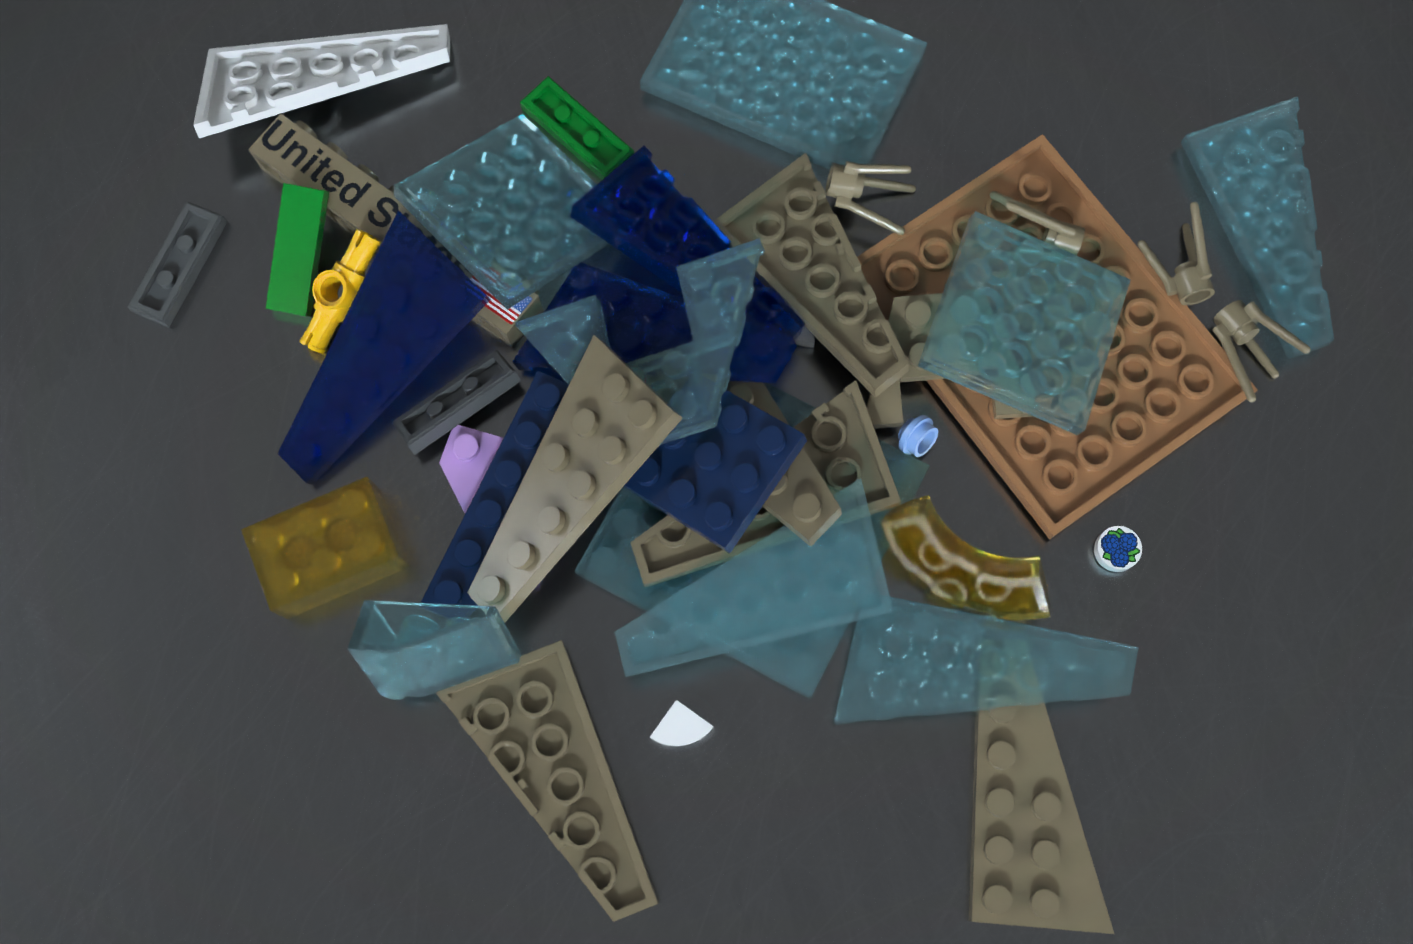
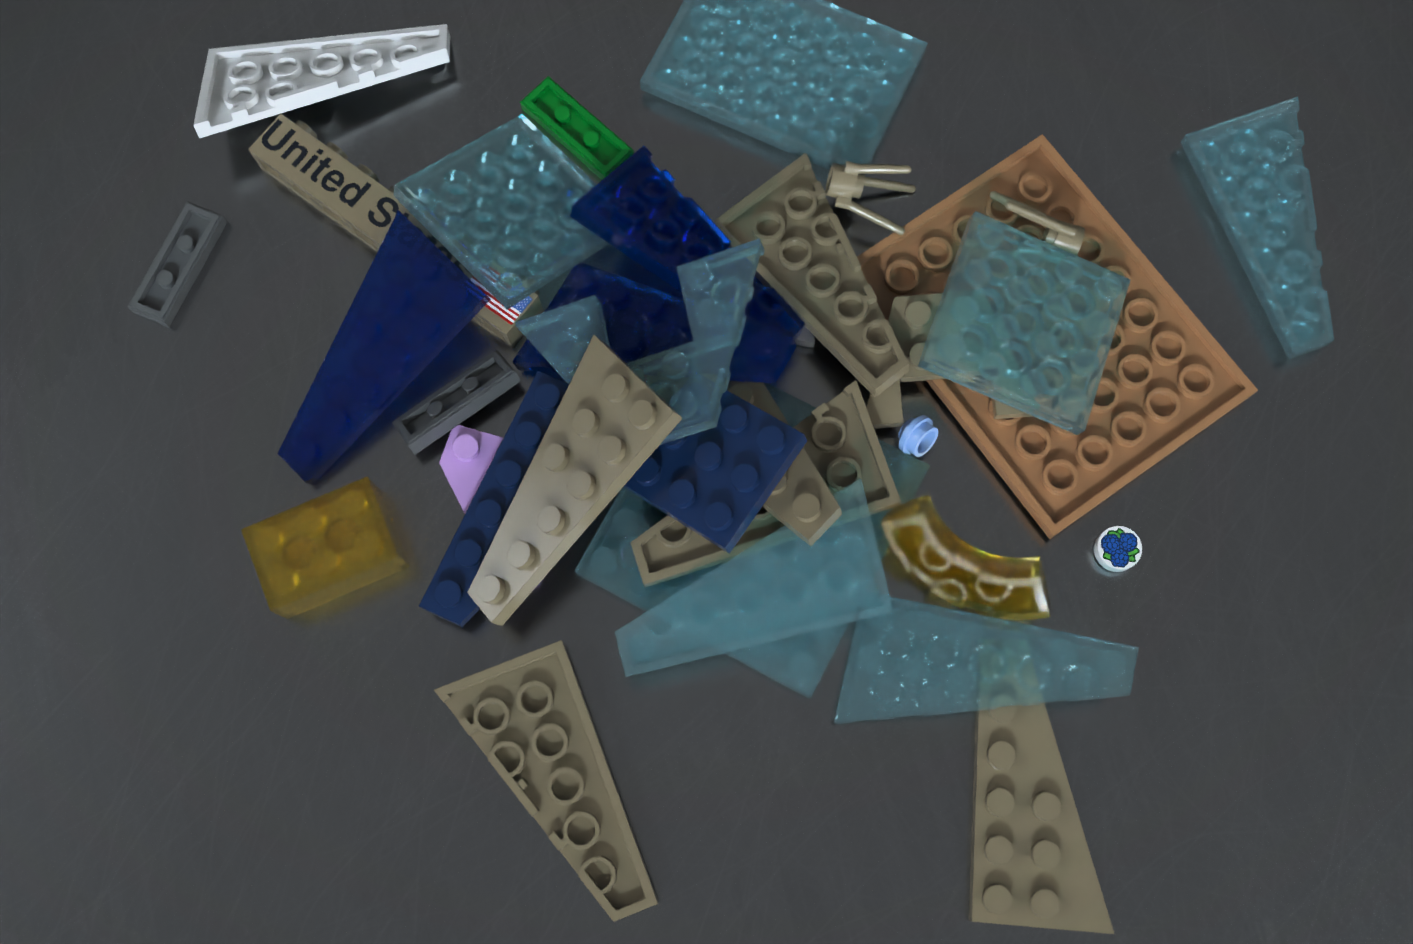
(297, 249): green tile -> none
(330, 308): yellow pin -> none
(428, 645): clear light blue slope -> none
(680, 727): white tile -> none
(1191, 278): dark tan plant -> none
(1239, 324): dark tan plant -> none

